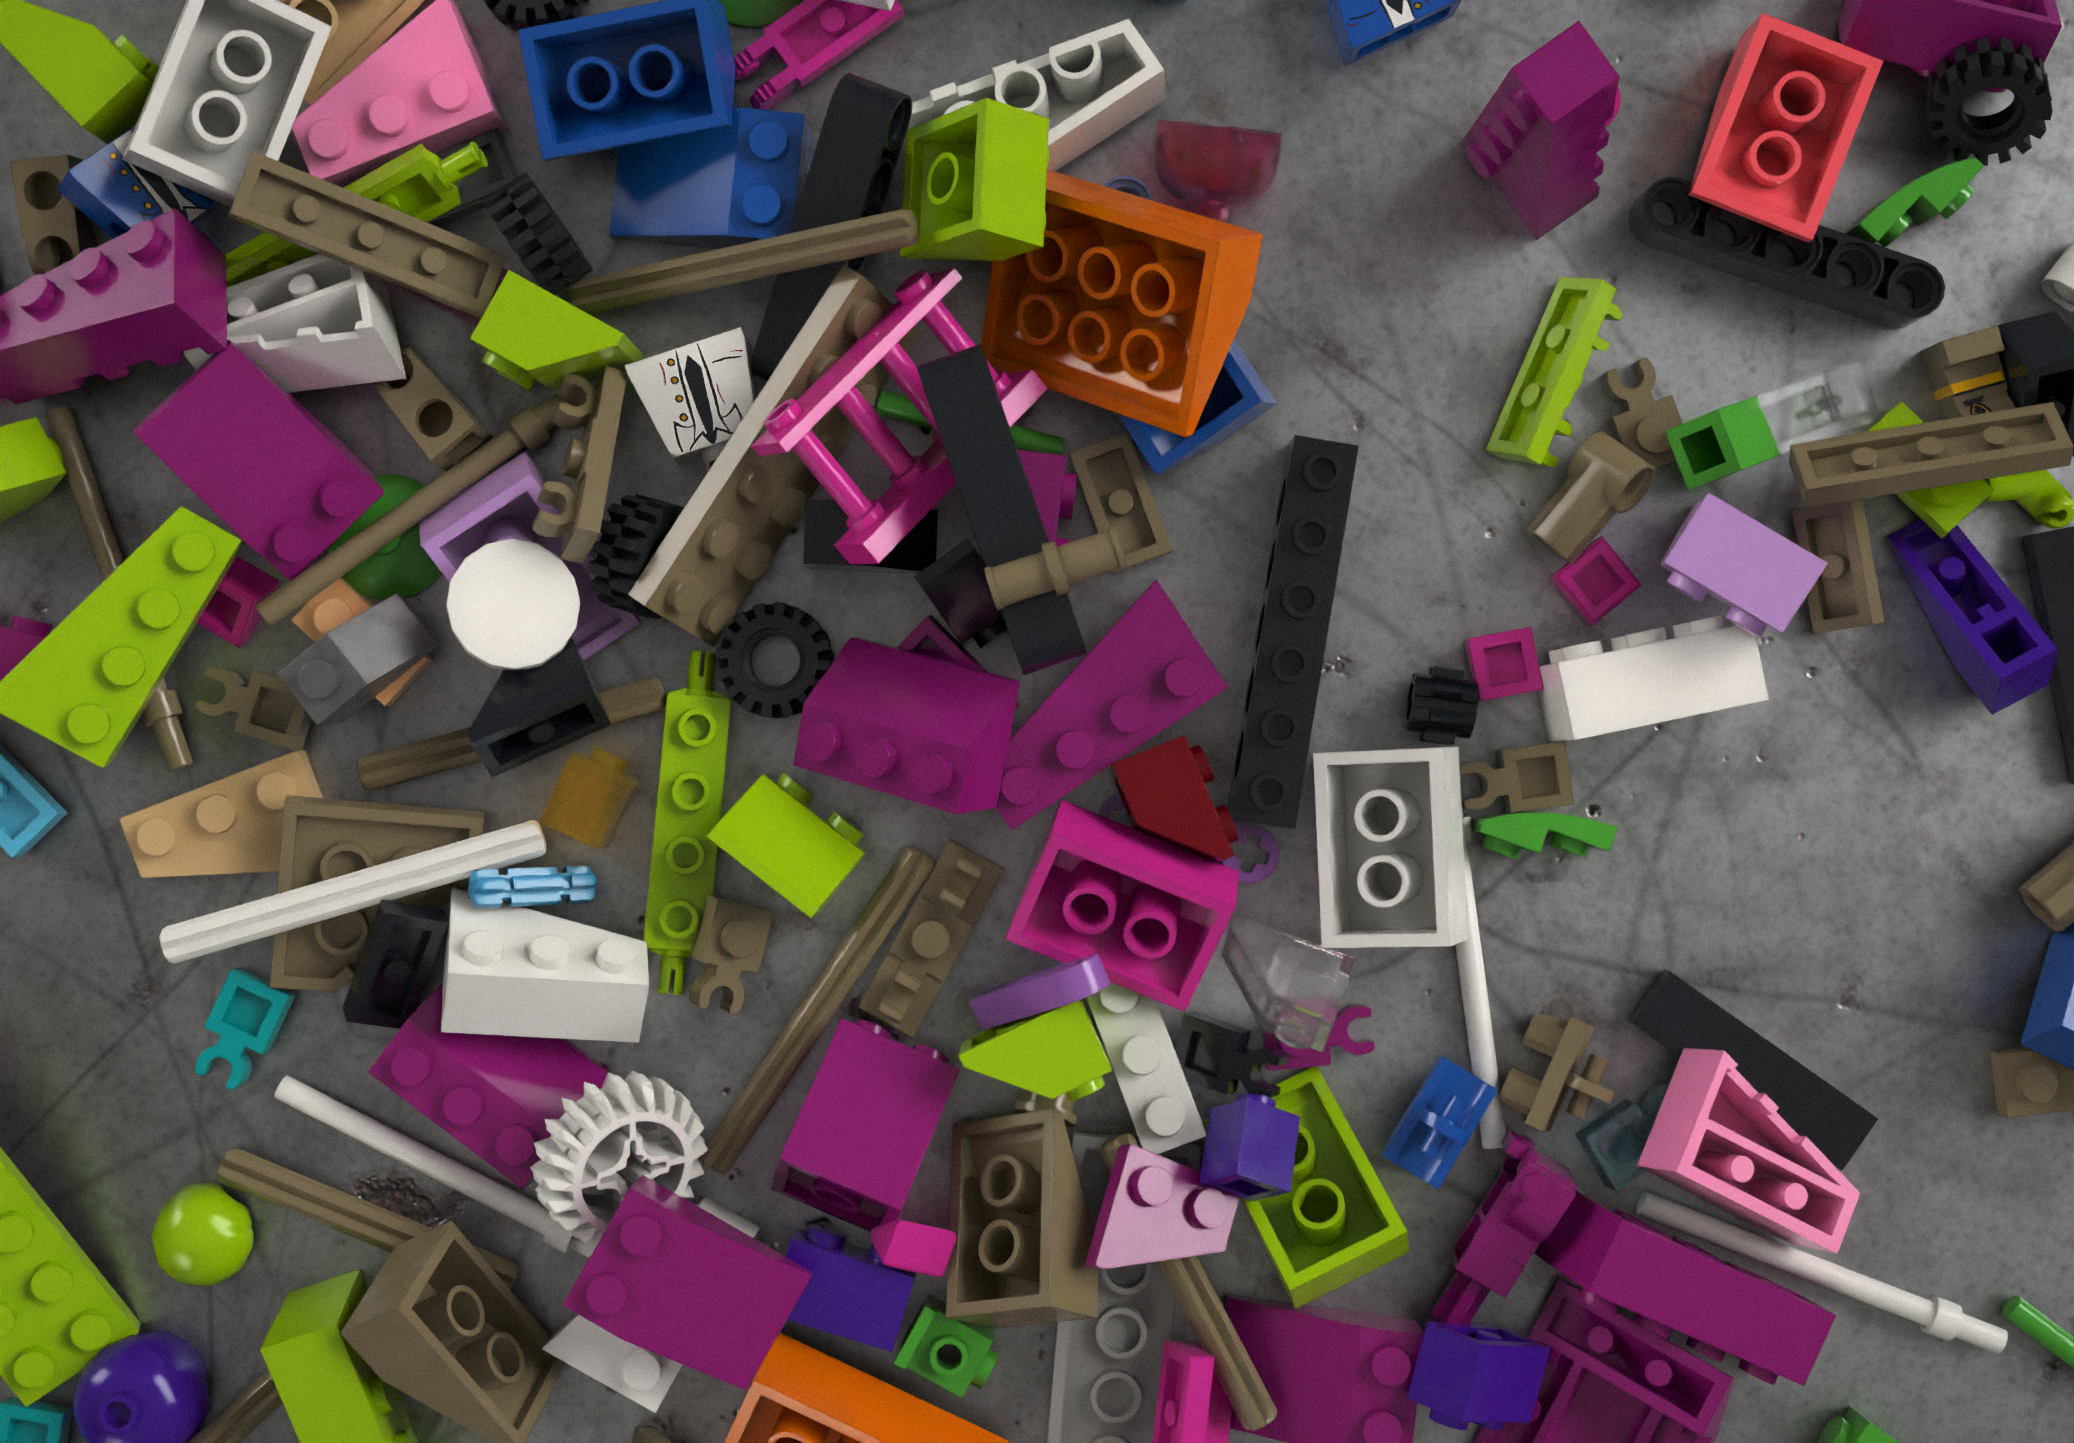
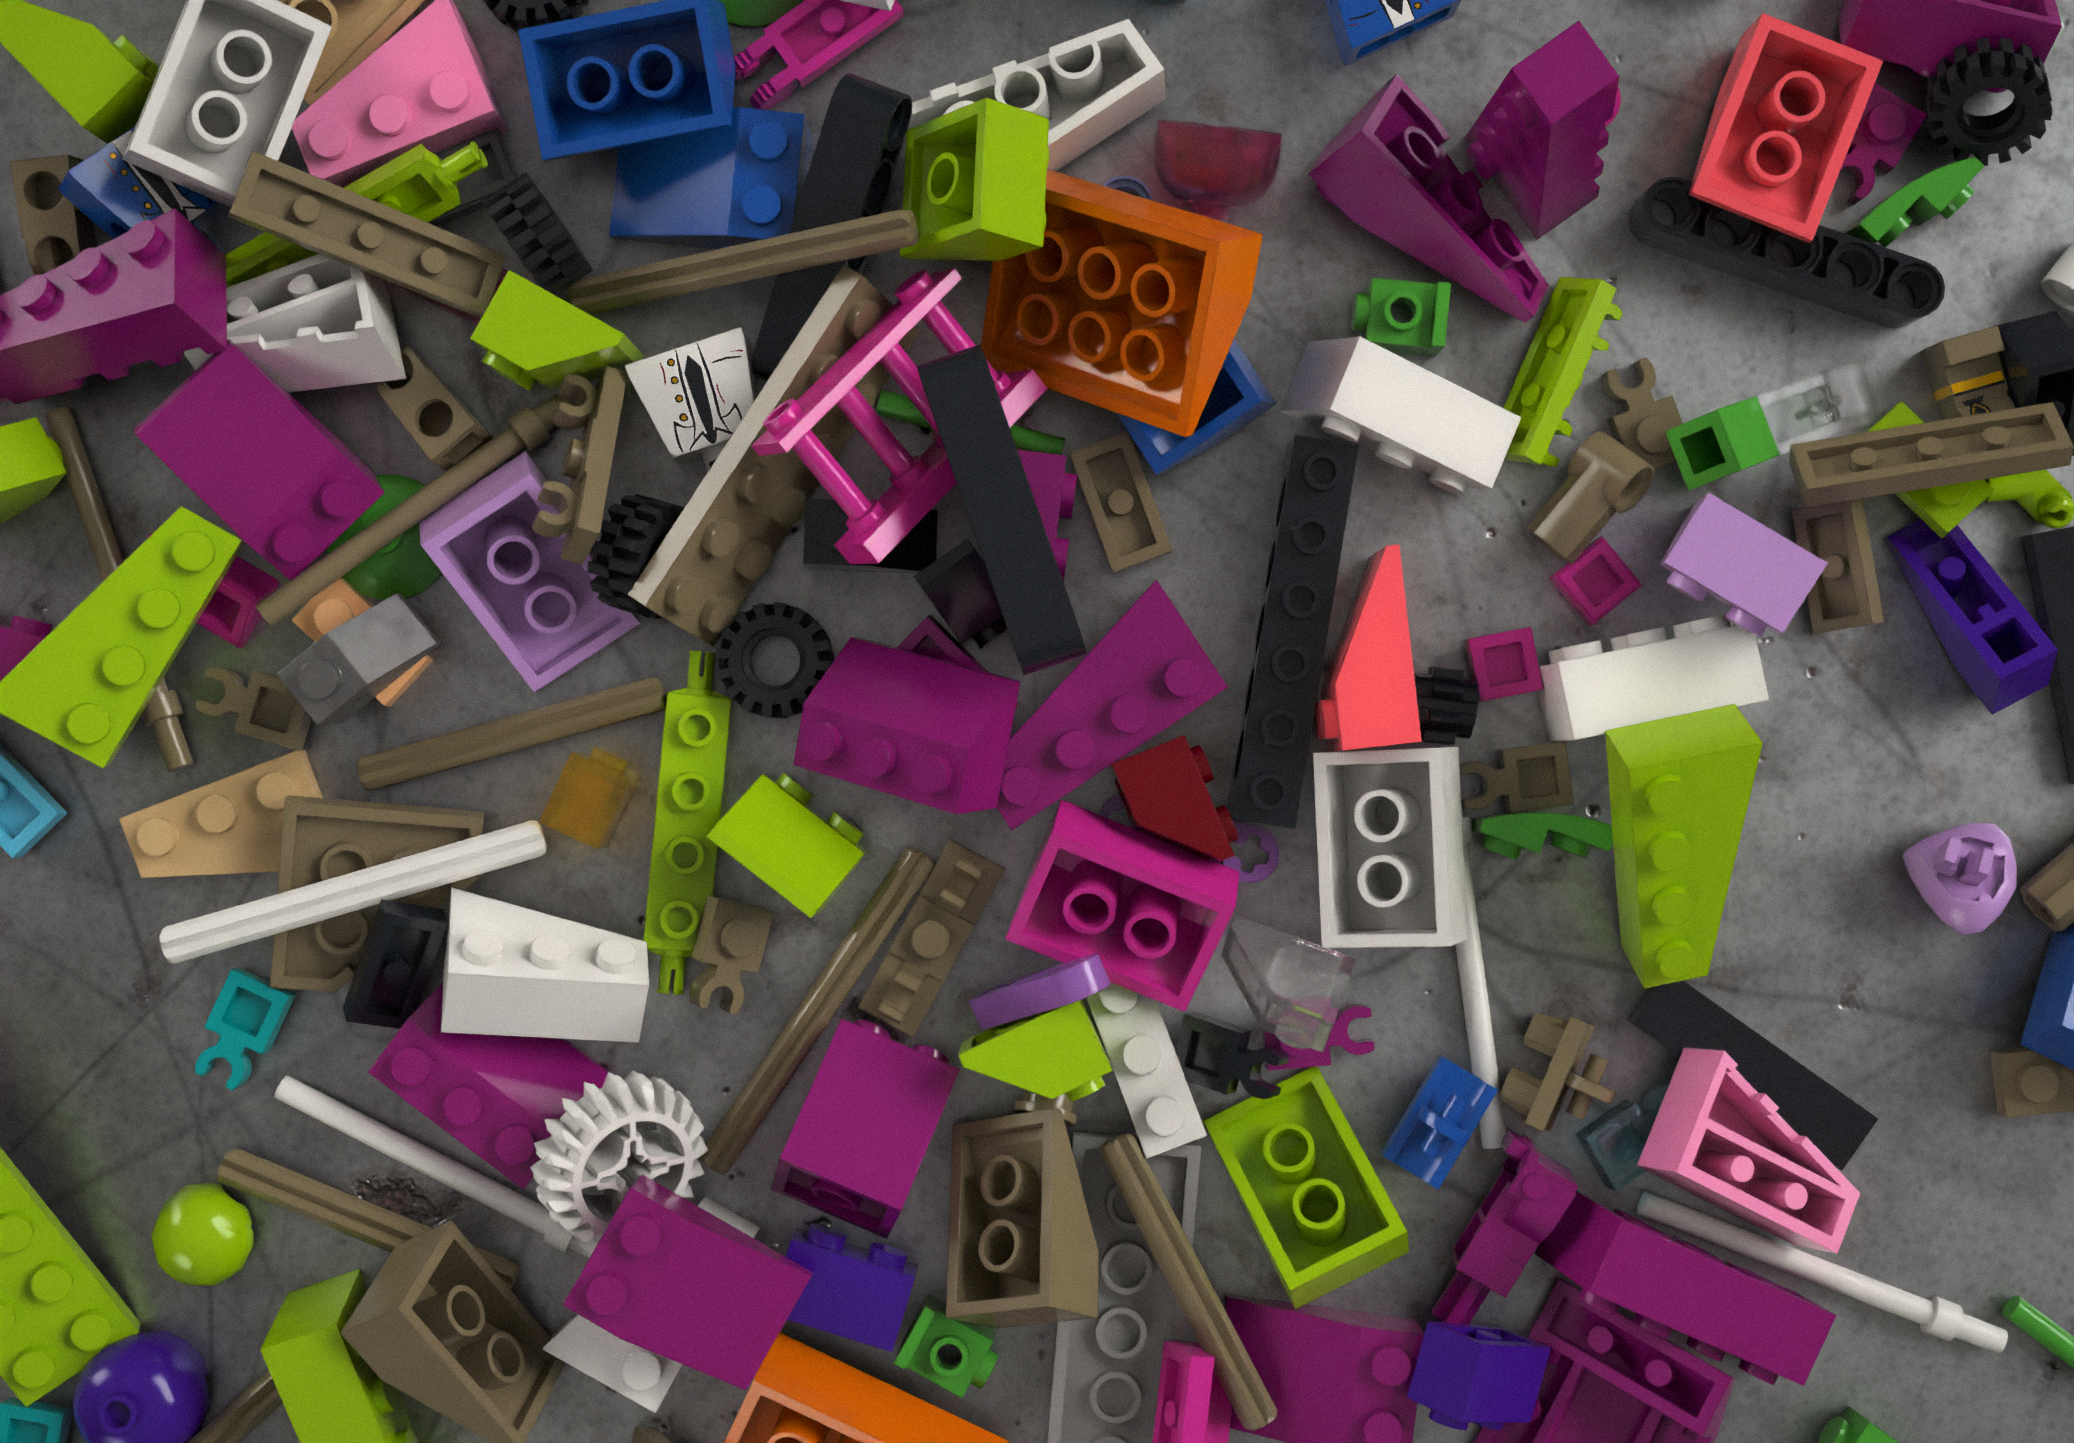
(513, 604): white tile -> none
(531, 886): dark azure axle -> none
(537, 712): black slope -> none
(913, 1246): dark pink slope -> none
(1055, 568): dark tan pin -> none
(1157, 1213): wing -> none
(1250, 1148): dark purple brick -> none
(1371, 678): none -> coral slope
(1401, 412): none -> white wedge
(1406, 189): none -> magenta wedge
(1422, 335): none -> bright green brick
(1676, 833): none -> lime wedge
(1880, 139): none -> magenta plate
(1964, 874): none -> lavender piece

